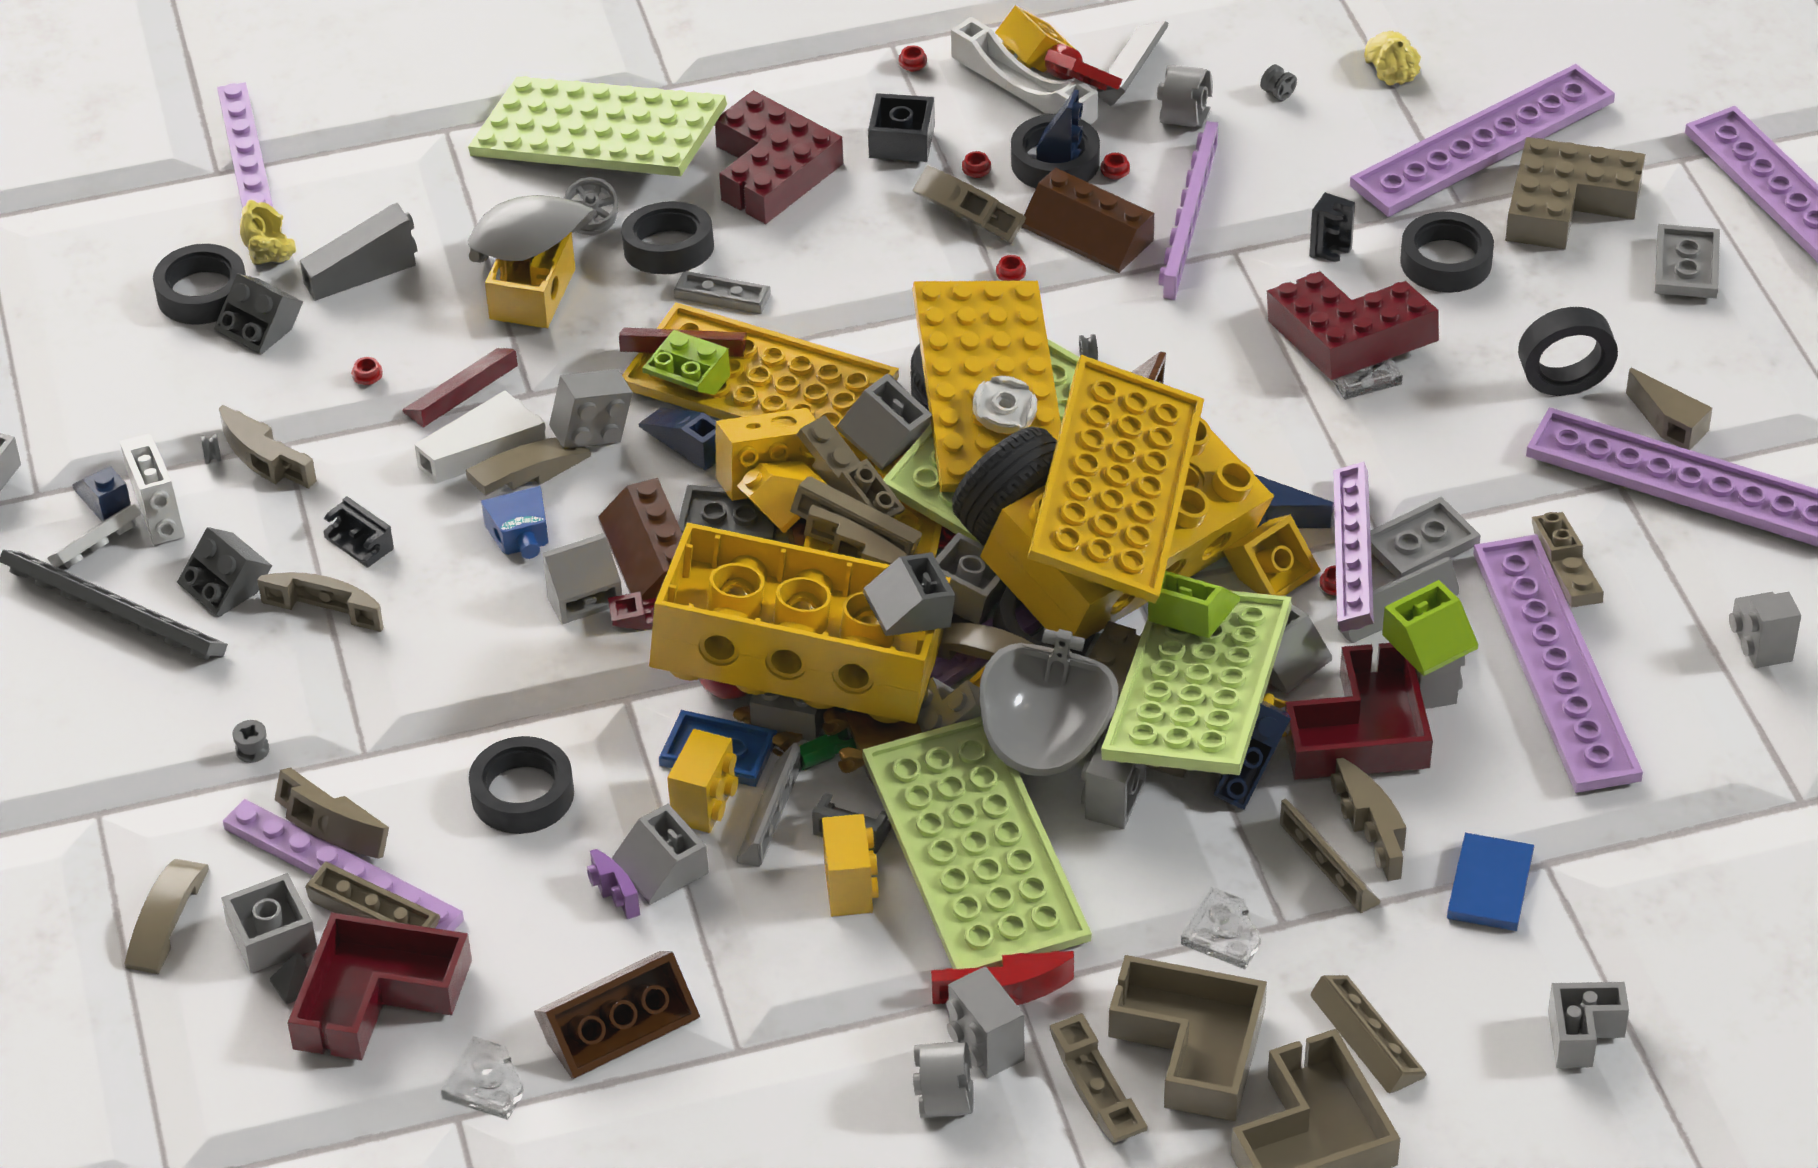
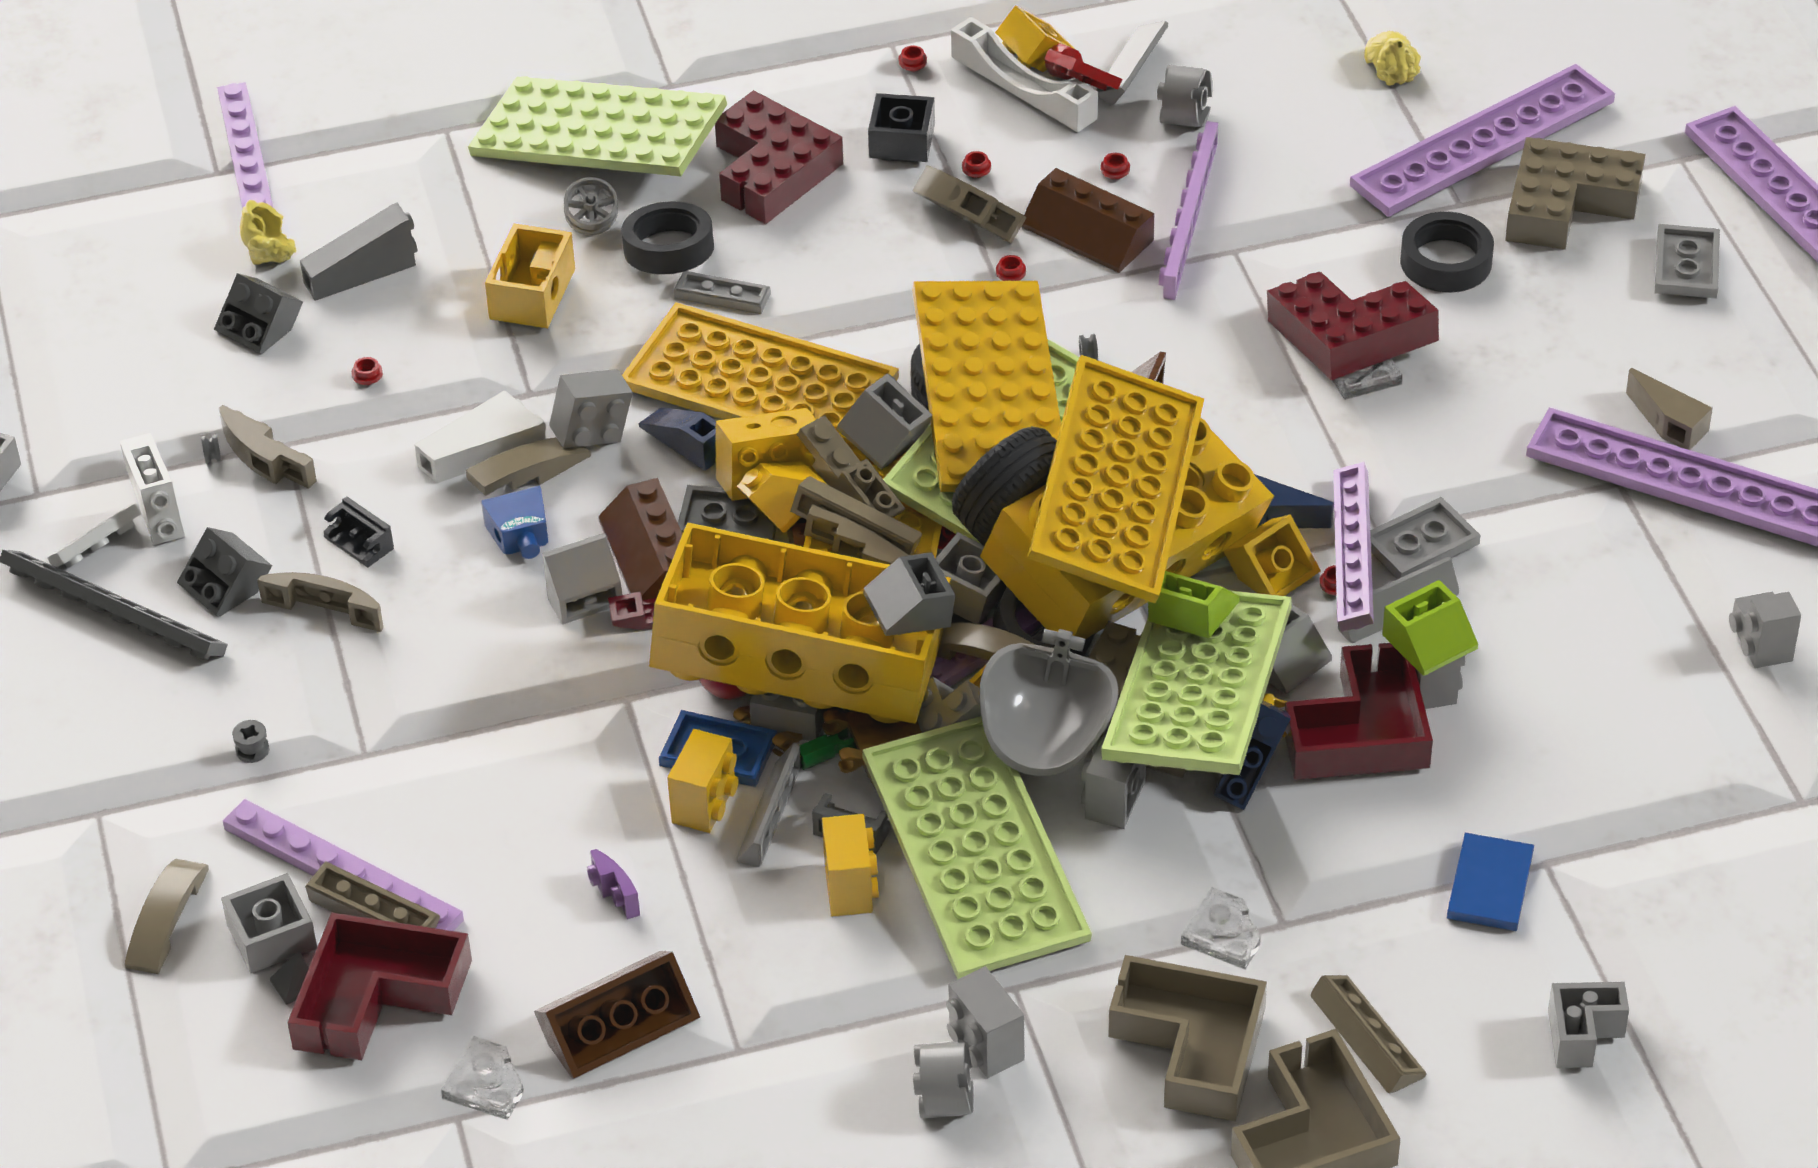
(104, 492): slope -> none
(188, 261): black tyre -> none
(330, 818): dark tan slope -> none
(462, 386): dark red slope -> none
(524, 816): black tyre -> none
(526, 227): light grey piece -> none
(649, 340): dark red slope -> none
(662, 854): light grey slope -> none
(690, 363): lime slope -> none
(1008, 393): white plate -> none
(1021, 976): red slope -> none
(1032, 171): black tyre -> none
(1063, 134): dark blue slope -> none
(1094, 1080): dark tan slope -> none
(1278, 82): dark grey wheel -> none
(1326, 858): dark tan slope -> none
(1331, 227): black hinge -> none
(1373, 813): dark tan slope -> none
(1557, 664): lavender plate -> none
(1559, 325): black tyre -> none
(1566, 559): dark tan slope -> none

